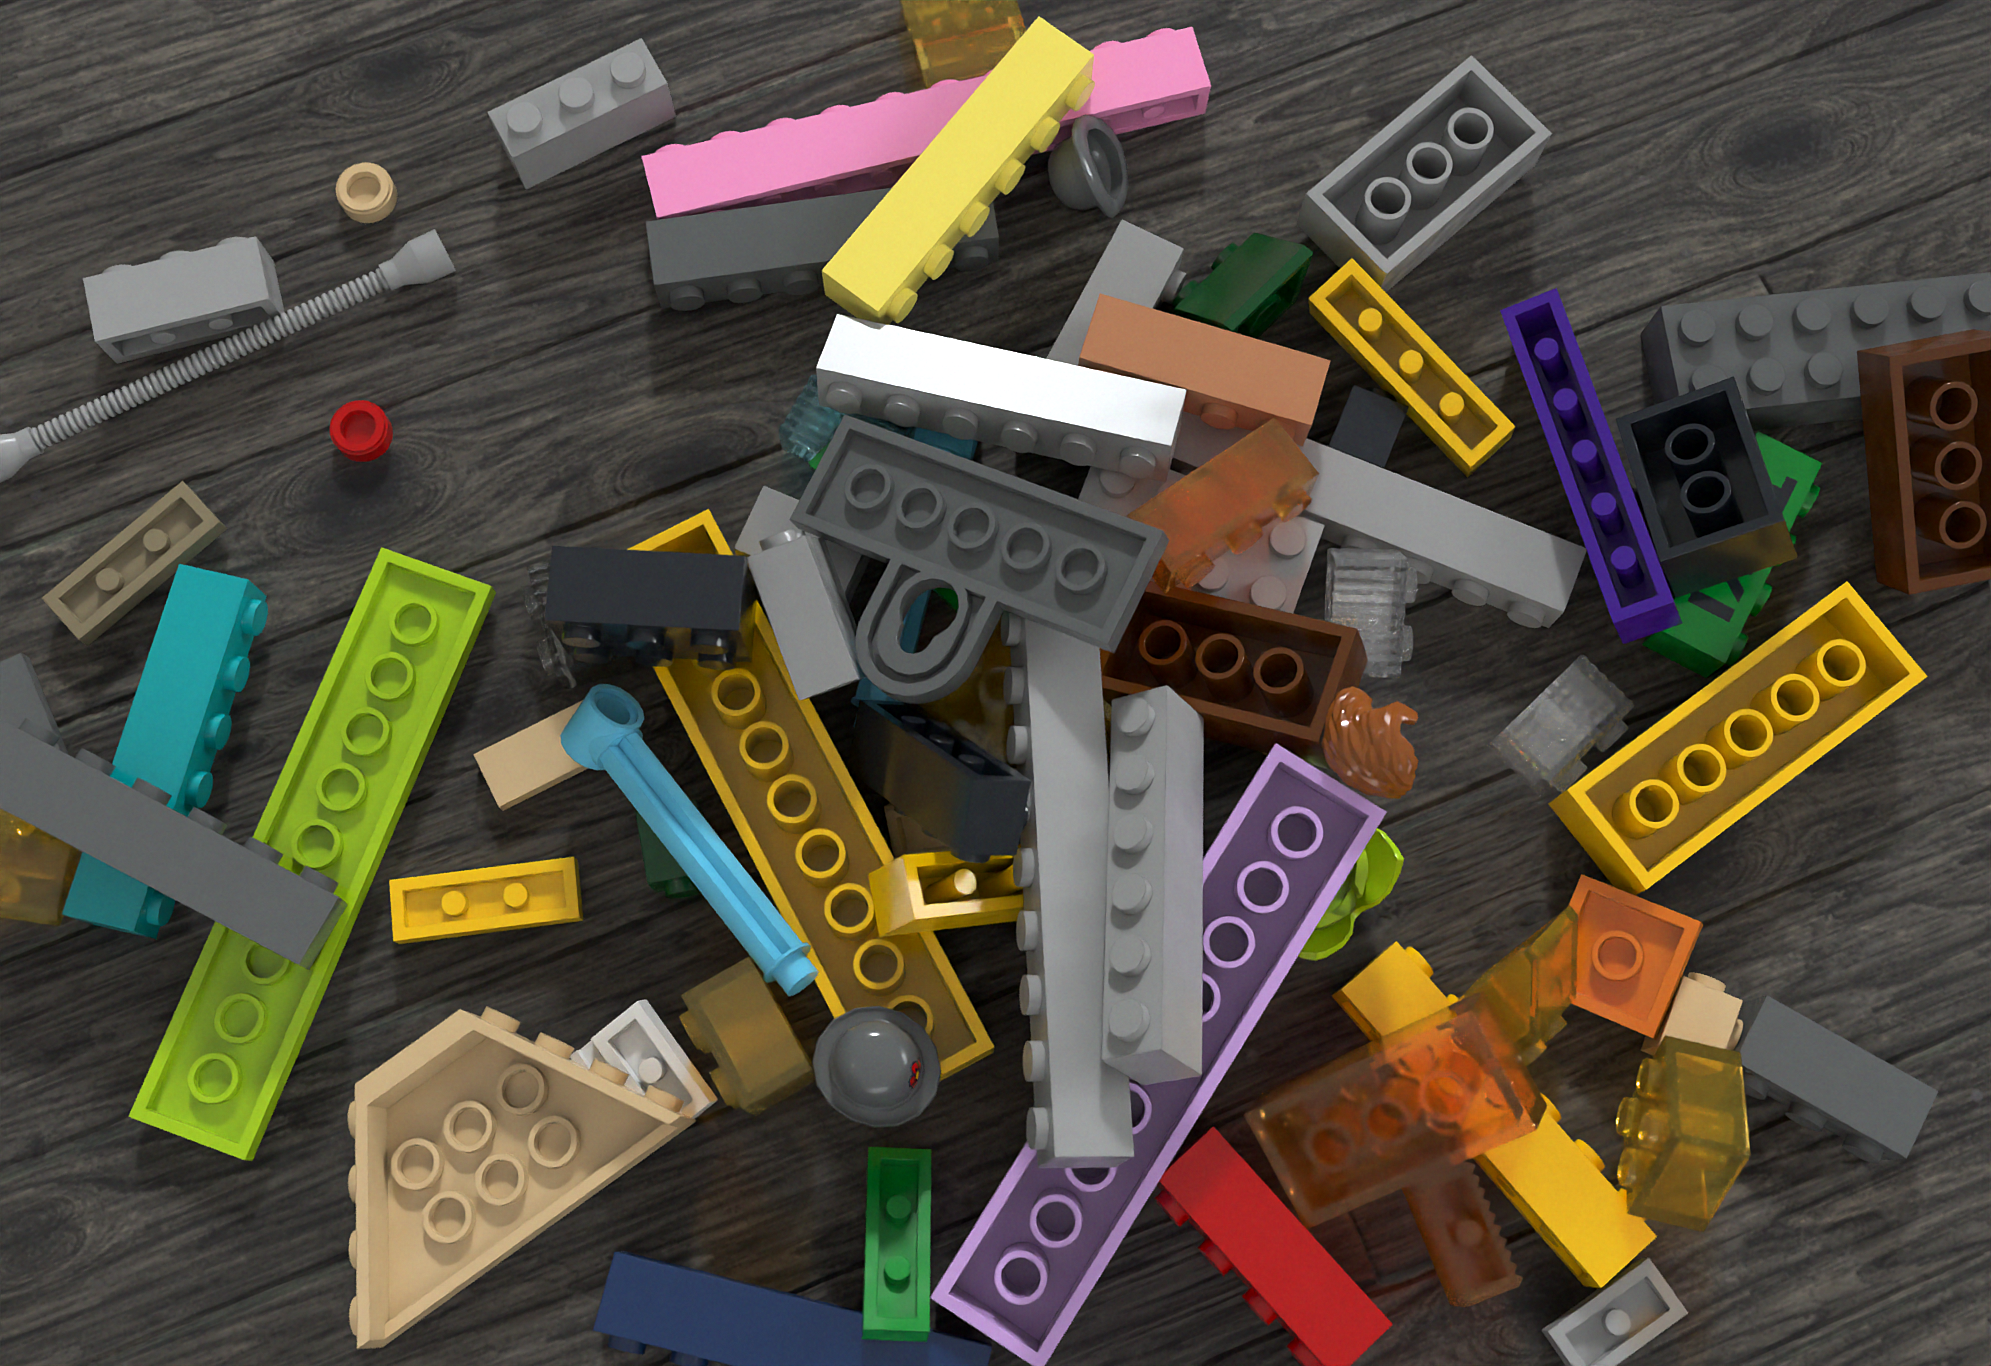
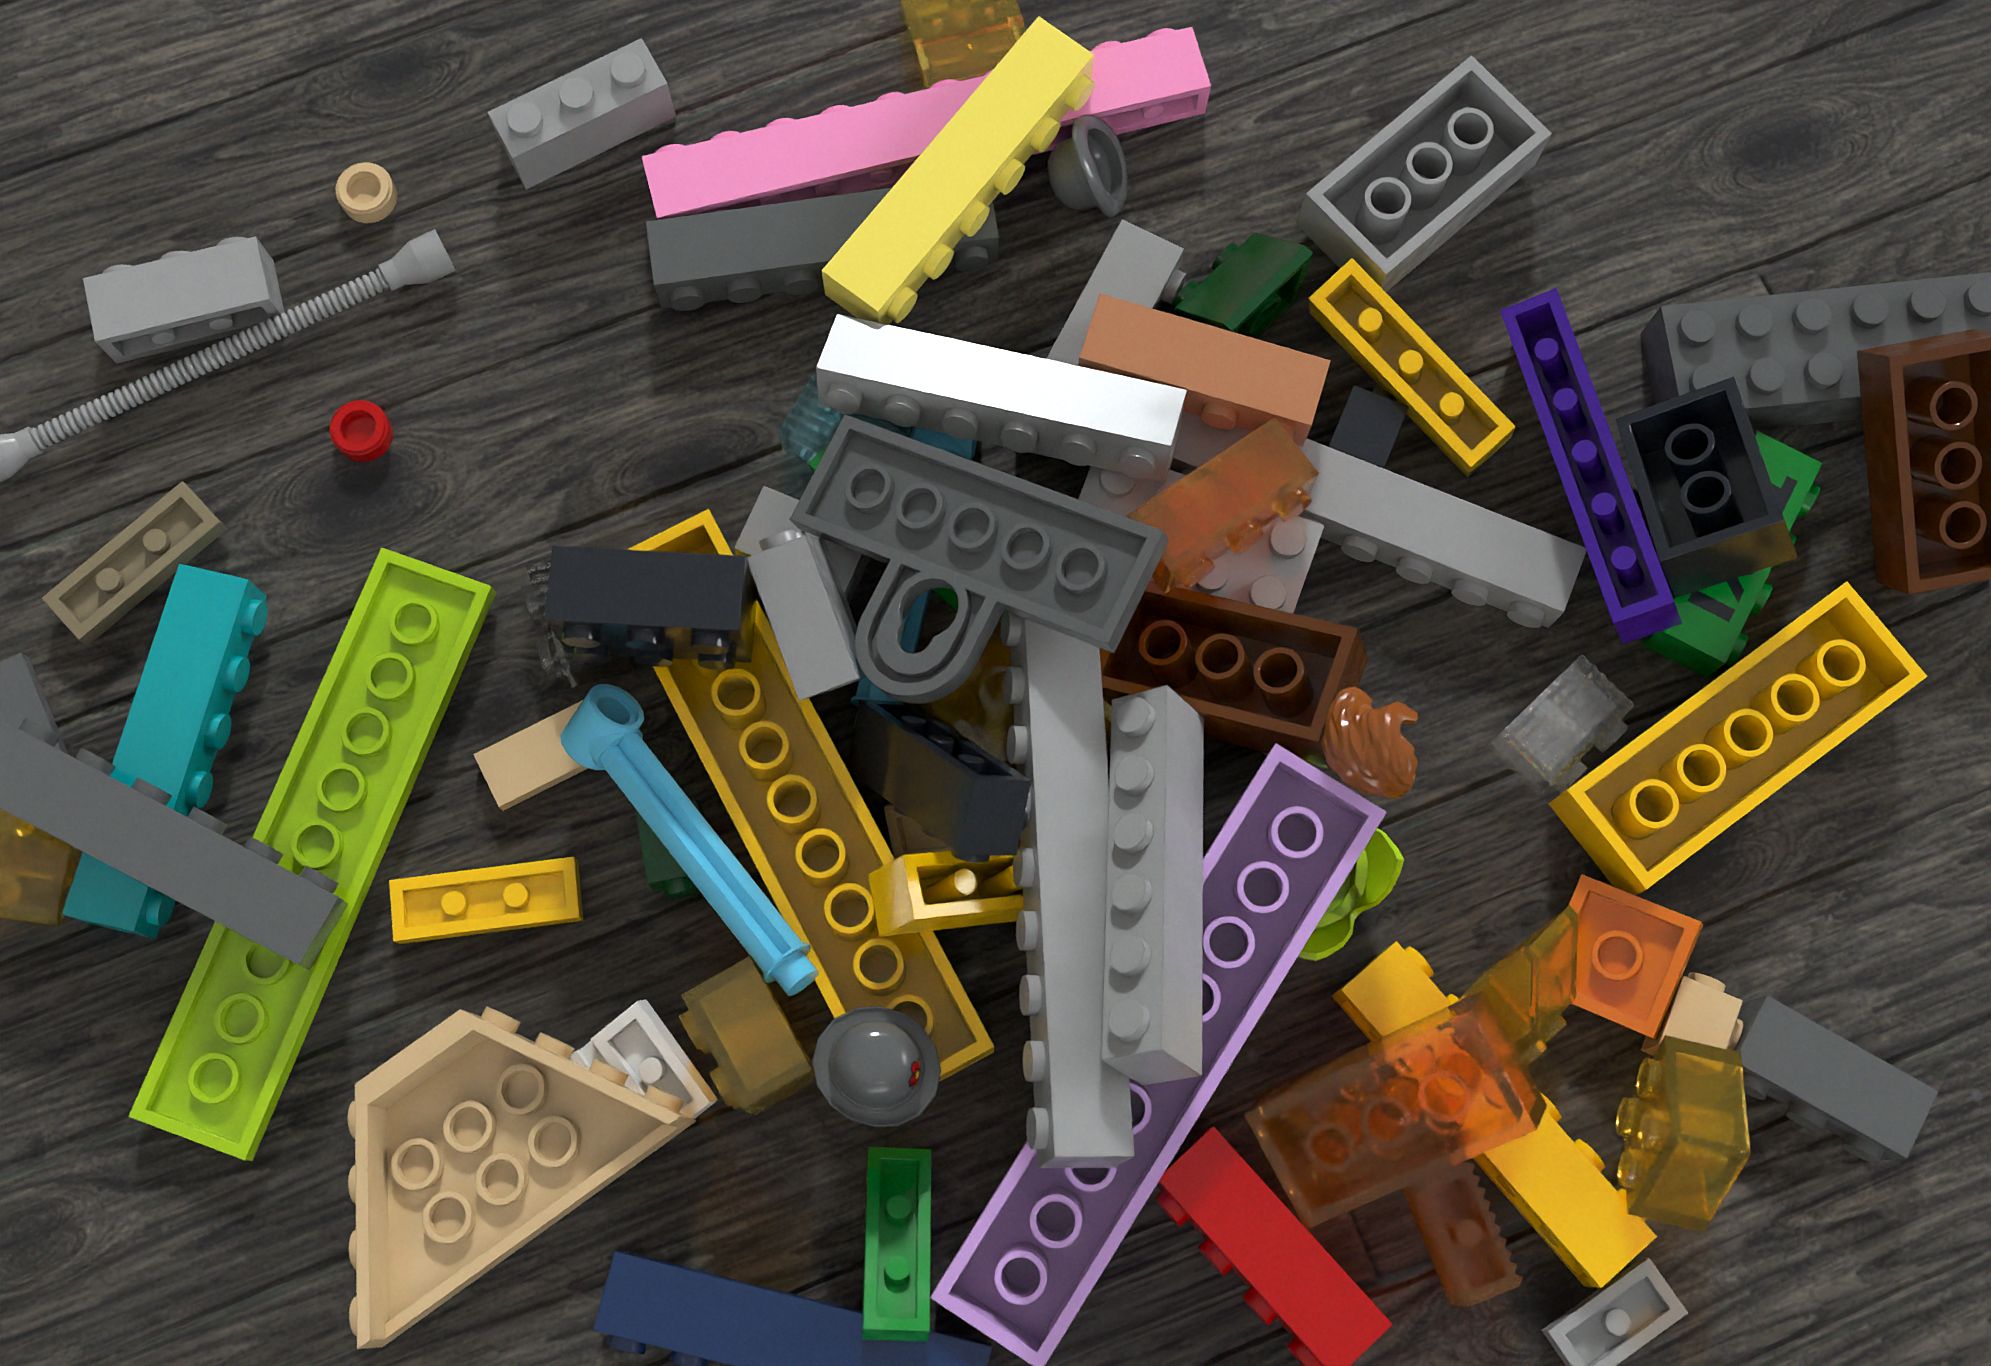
(1370, 593): clear brick -> none

